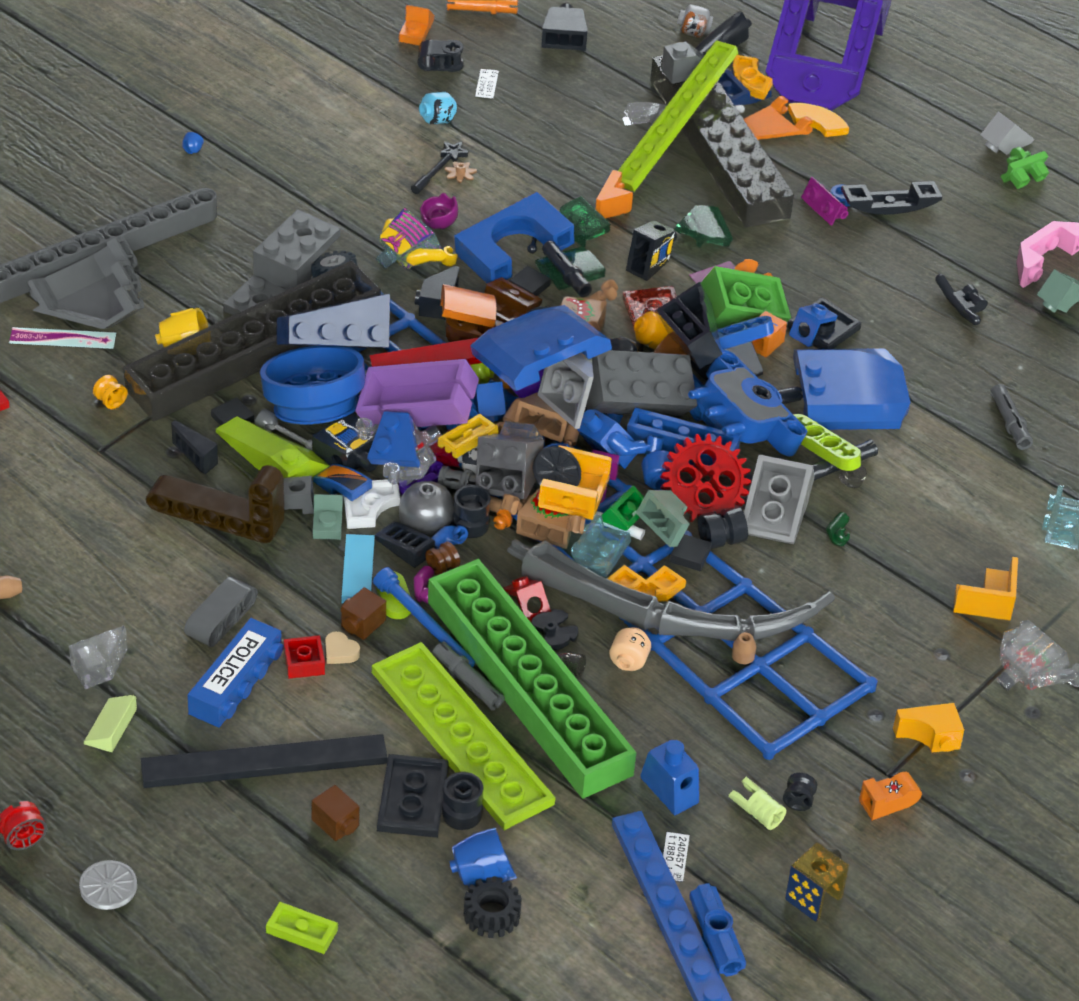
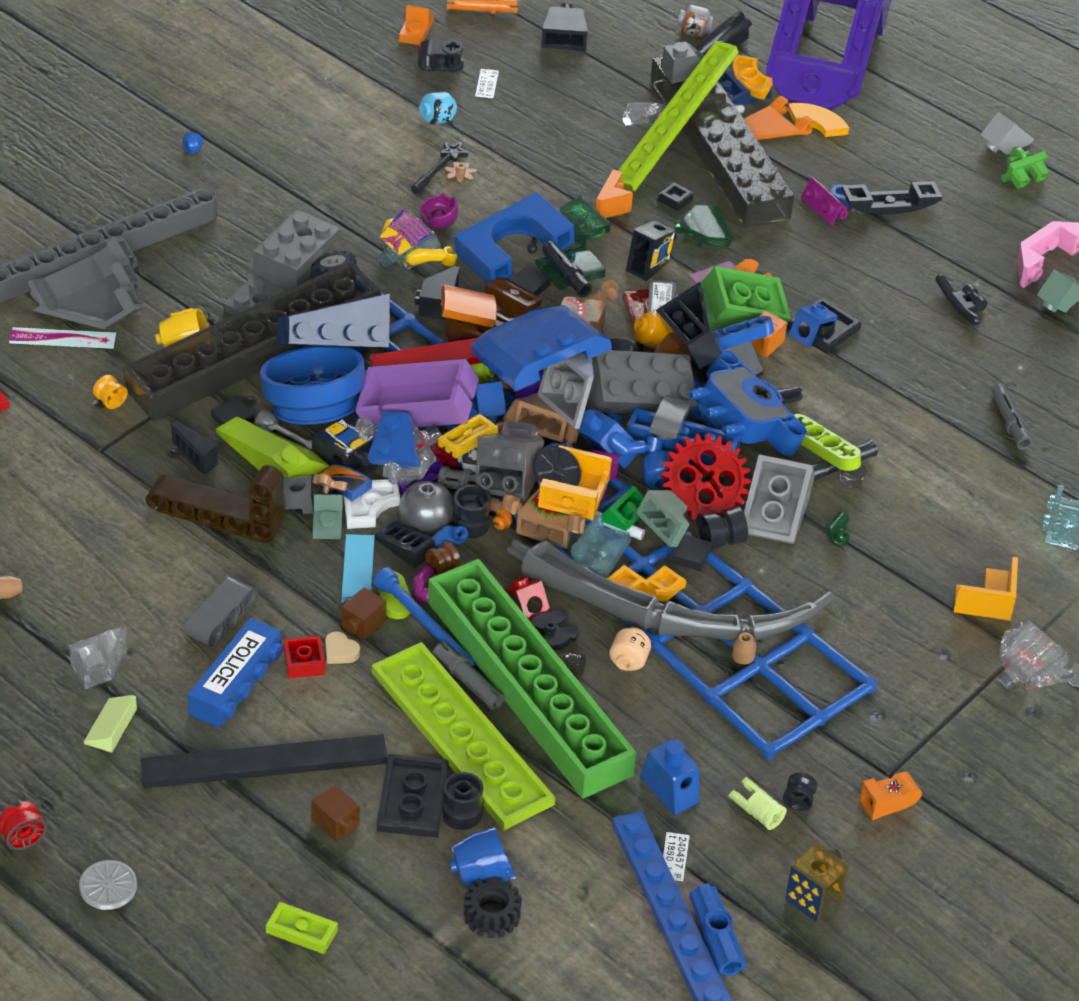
(328, 483): none -> medium nougat piece
(660, 294): none -> tile
(670, 418): none -> dark grey slope
(675, 196): none -> black tile
(852, 388): wedge -> none
(933, 725): light orange arch -> none

